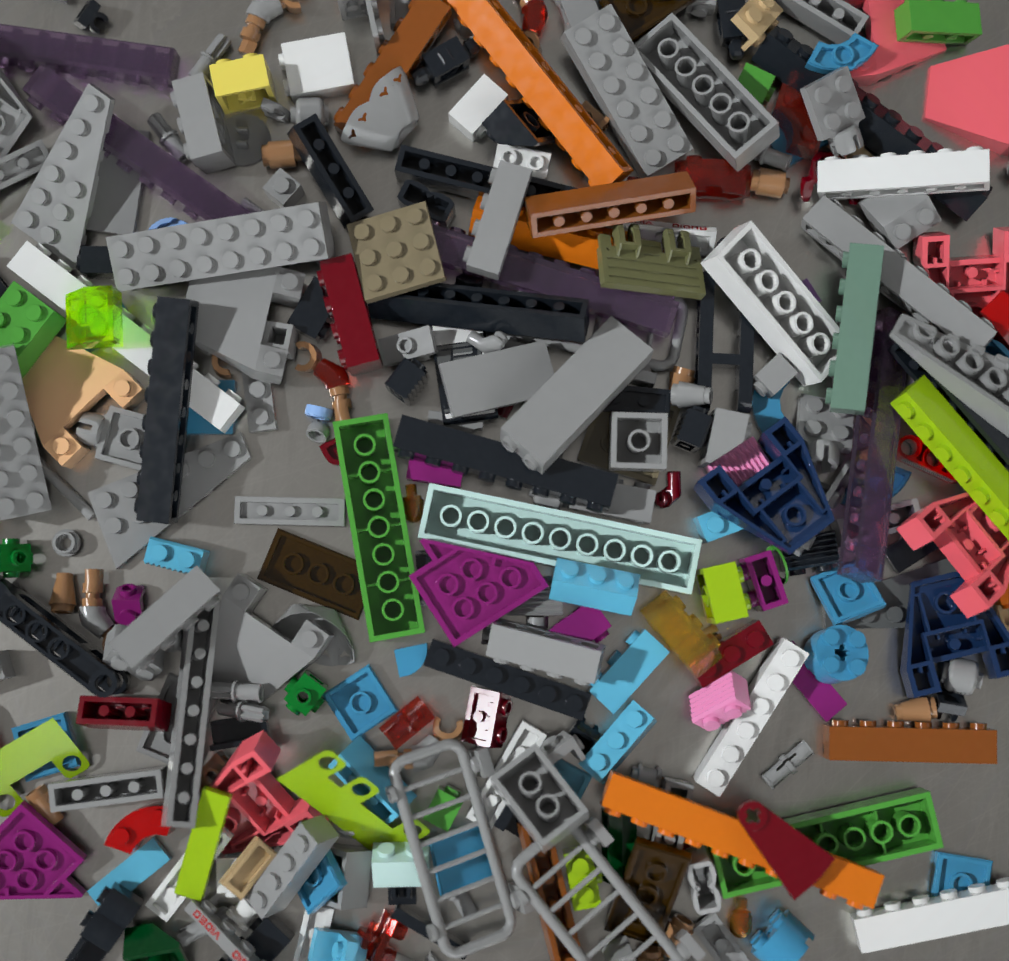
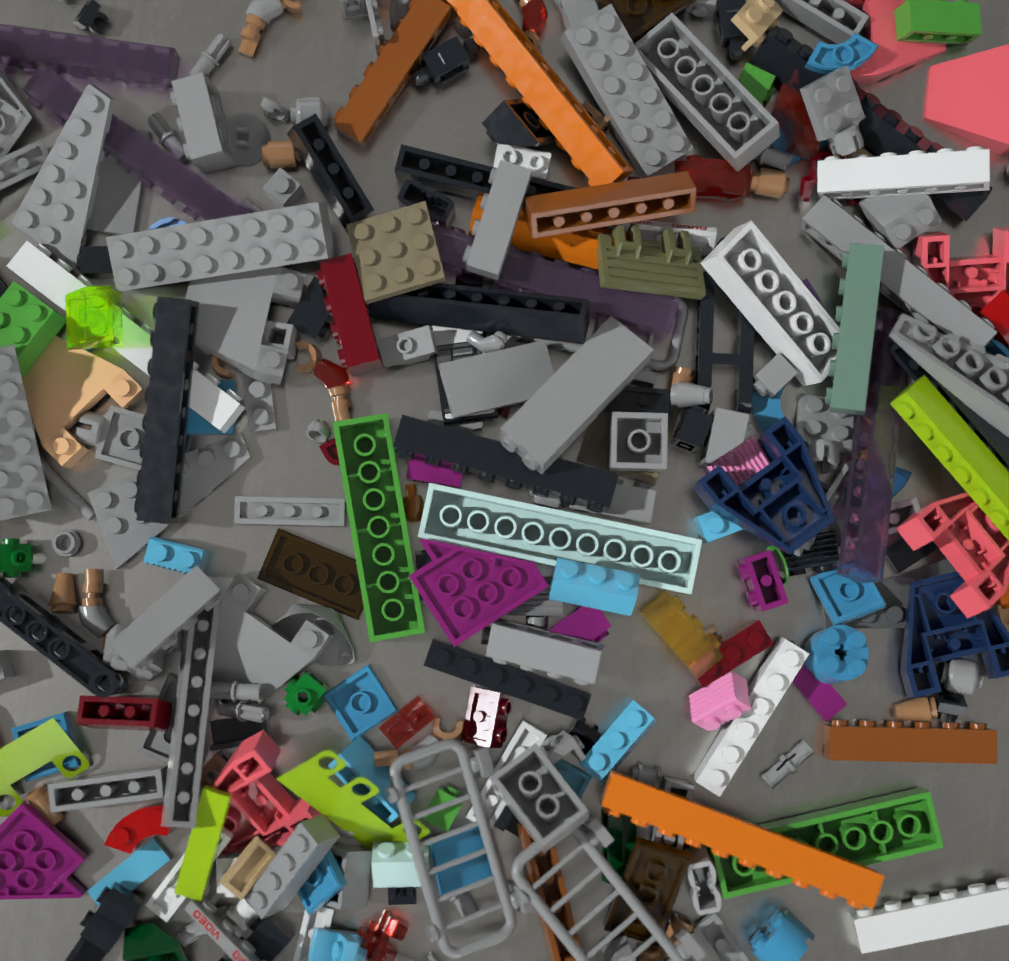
(128, 603): magenta bracket -> none
(242, 82): light yellow brick -> none
(317, 67): white brick -> none
(318, 412): light blue tile -> none
(387, 117): light grey piece -> none
(407, 380): black brick -> none
(410, 658): dark azure brick -> none
(419, 924): black tile -> none
(476, 107): white brick -> none
(578, 869): lime brick -> none
(628, 669): medium azure brick -> none
(671, 492): dark red arm -> none
(723, 592): lime brick -> none
(741, 919): clear orange cylinder -> none
(788, 852): dark red piece -> none
(918, 460): red beam -> none
(958, 872): dark azure tile -> none

